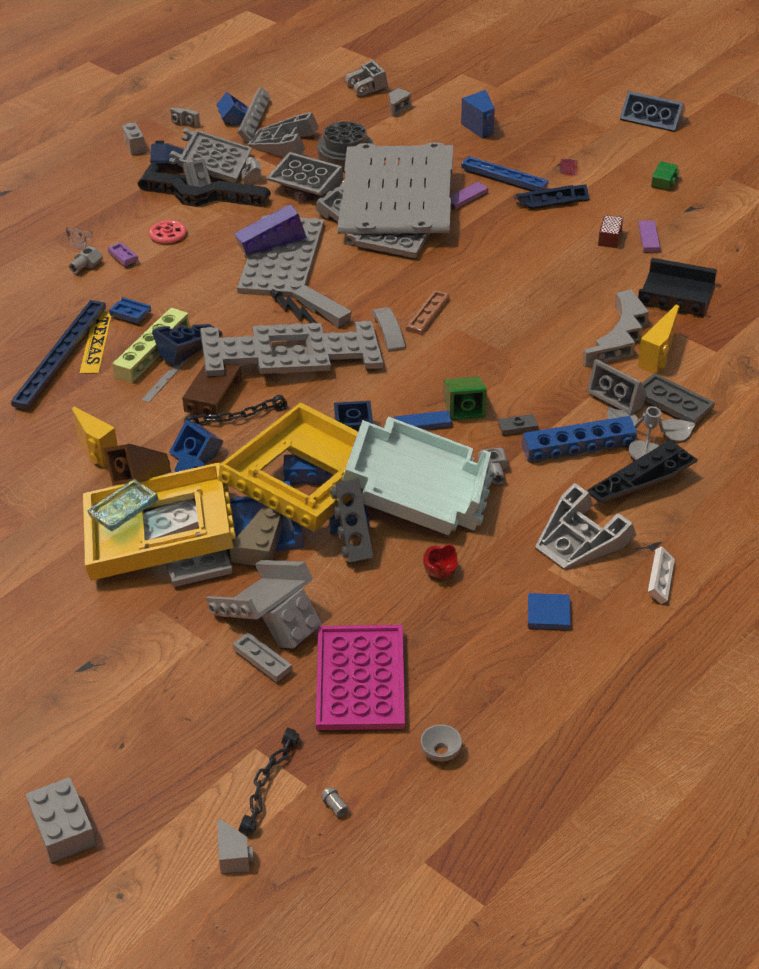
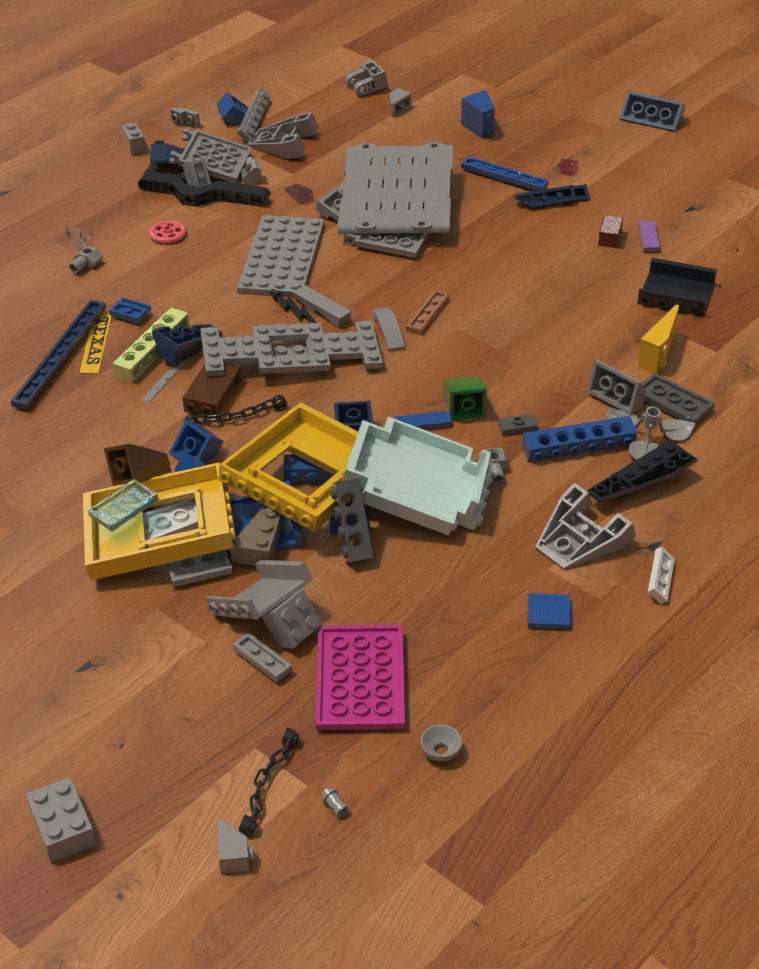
(94, 436): yellow slope -> none
(122, 254): medium lavender plate -> none
(272, 231): dark purple wedge -> none
(307, 174): light grey slope -> none
(337, 137): dark grey wheel -> none
(440, 561): red cap -> none
(467, 195): medium lavender tile -> none
(621, 340): light grey arch -> none
(665, 175): green brick -> none

